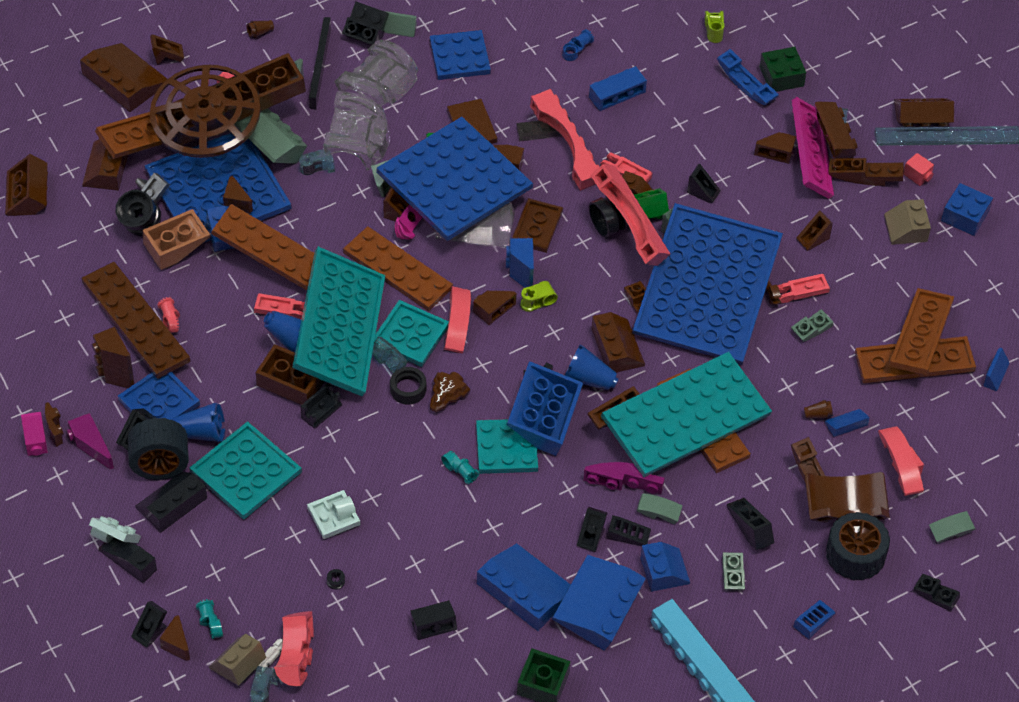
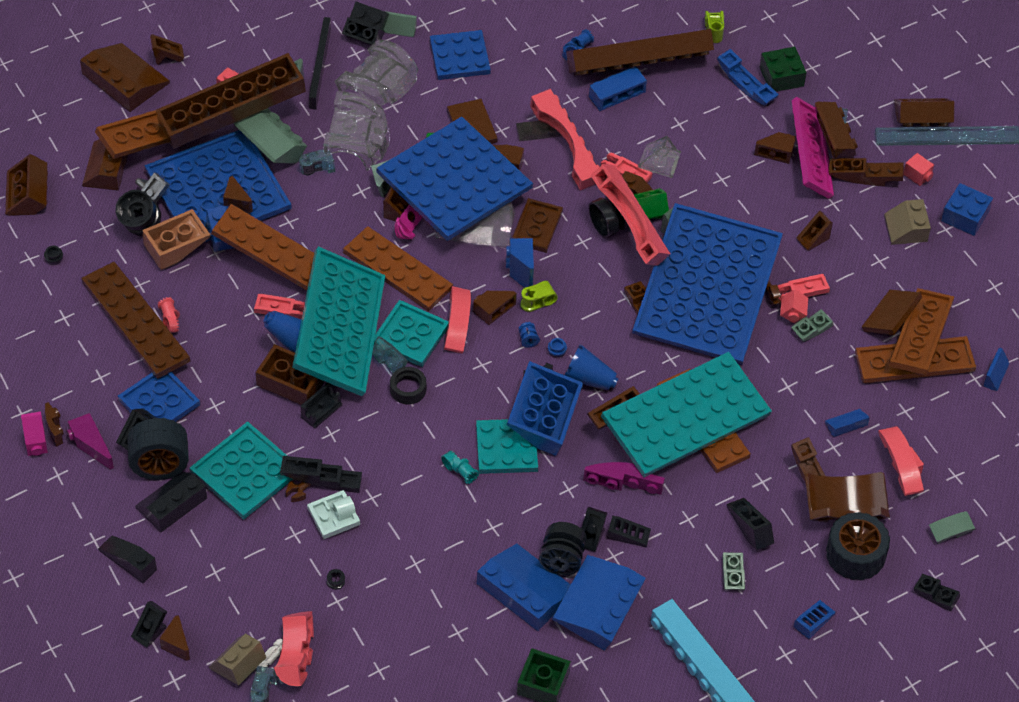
(53, 254): none -> black plate
(107, 528): light aqua plate -> none
(112, 358): reddish brown slope -> none
(204, 423): blue cone -> none
(205, 116): reddish brown dish -> none
(209, 619): teal connector -> none
(258, 28): reddish brown cone -> none
(297, 488): none -> reddish brown bar
(320, 474): none -> black slope
(433, 620): black hinge -> none
(447, 389): reddish brown rock -> none
(530, 334): none -> blue bush
(557, 347): none -> blue plate
(563, 548): none -> black wheel
(616, 342): reddish brown slope -> none
(644, 50): none -> reddish brown brick
(660, 157): none -> clear slope
(660, 507): sand green slope -> none
(663, 566): blue slope -> none
(702, 185): black slope -> none
(794, 306): none -> coral brick
(819, 410): reddish brown cone -> none
(892, 312): none -> reddish brown tile

